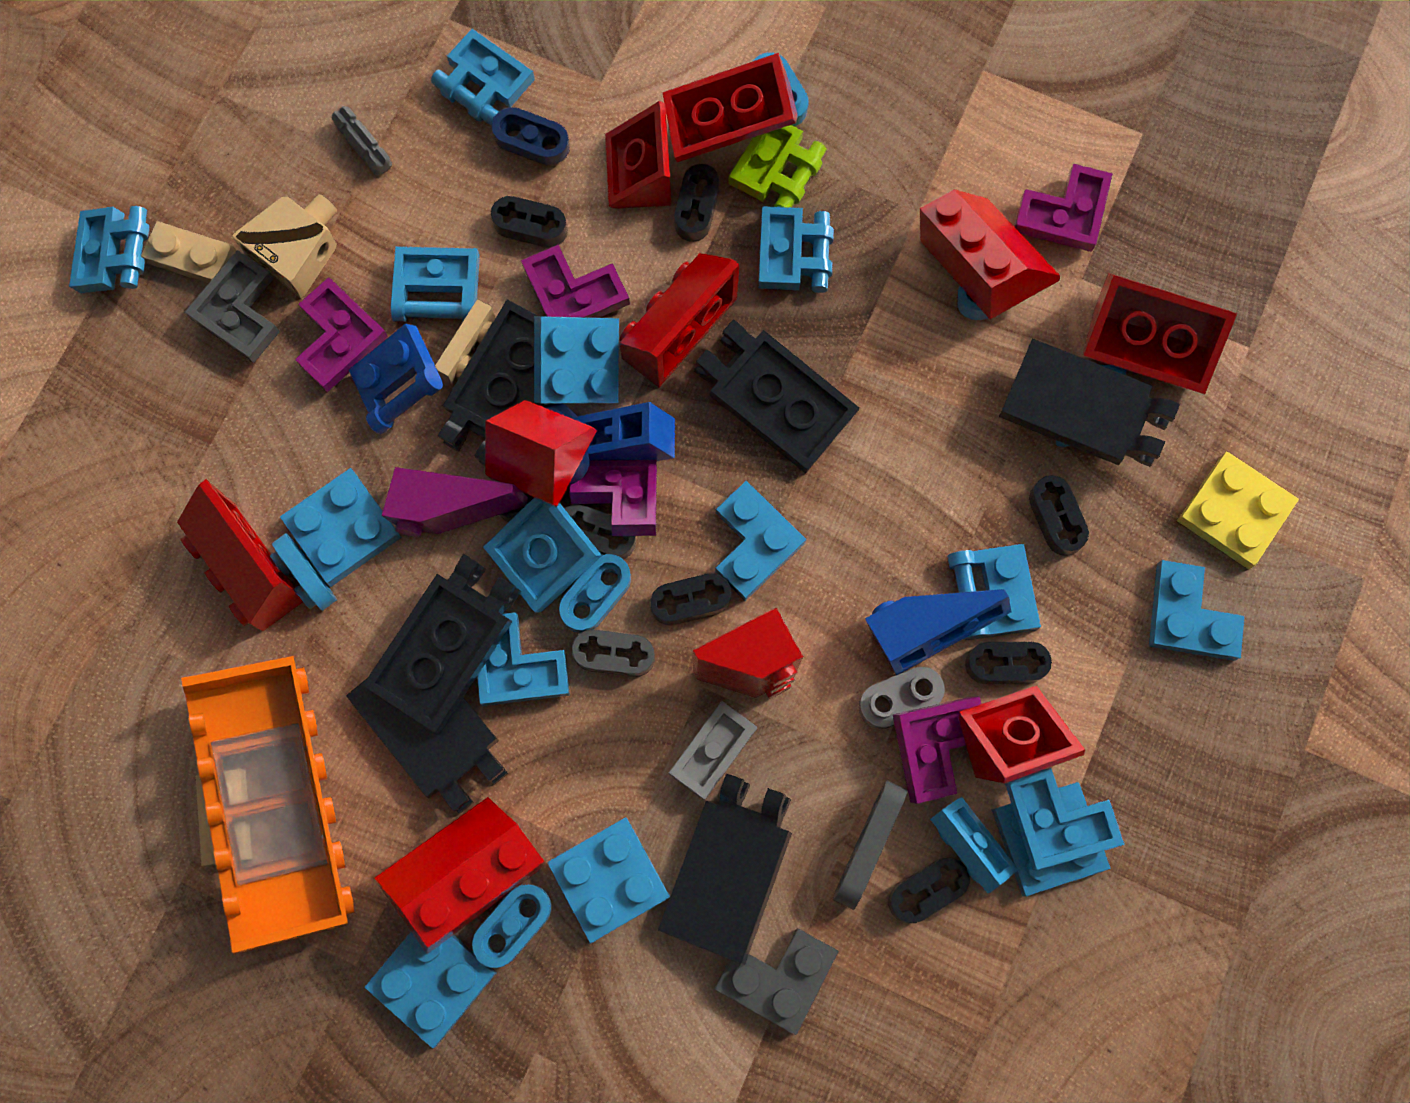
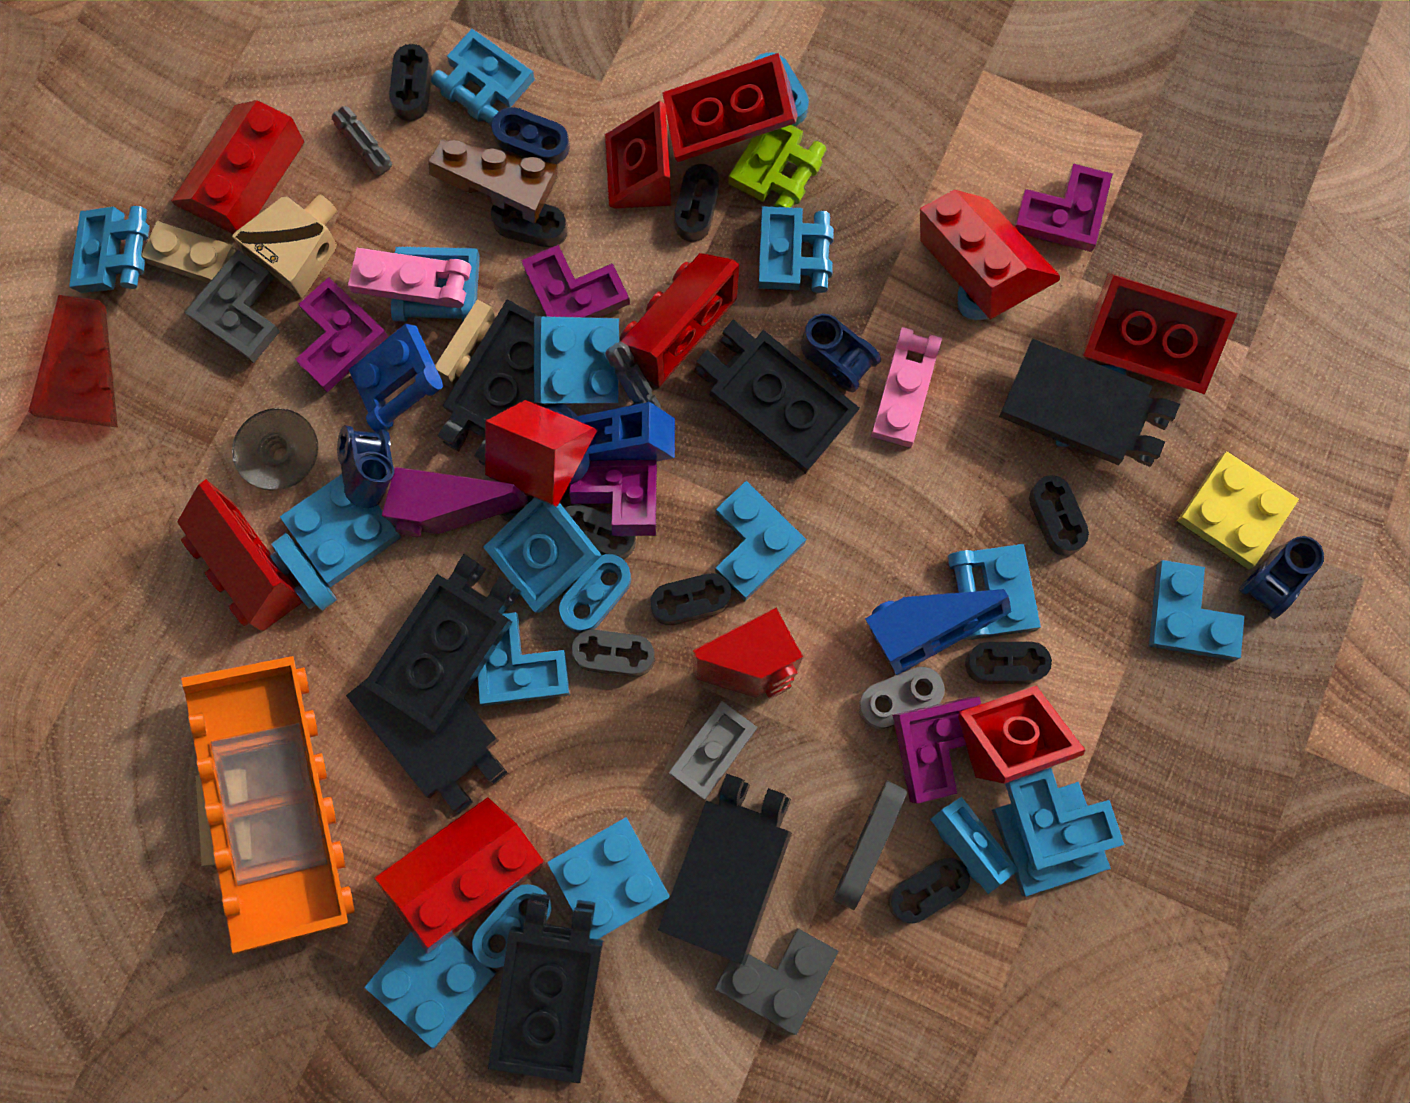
(76, 366): none -> clear red wing
(240, 166): none -> red slope
(262, 436): none -> clear smoke dish
(365, 465): none -> dark blue piece
(409, 277): none -> bright pink plate
(418, 82): none -> black beam
(503, 176): none -> wing
(547, 995): none -> black tile
(630, 374): none -> dark grey axle
(839, 354): none -> dark blue piece
(906, 389): none -> bright pink plate
(1278, 580): none -> dark blue piece

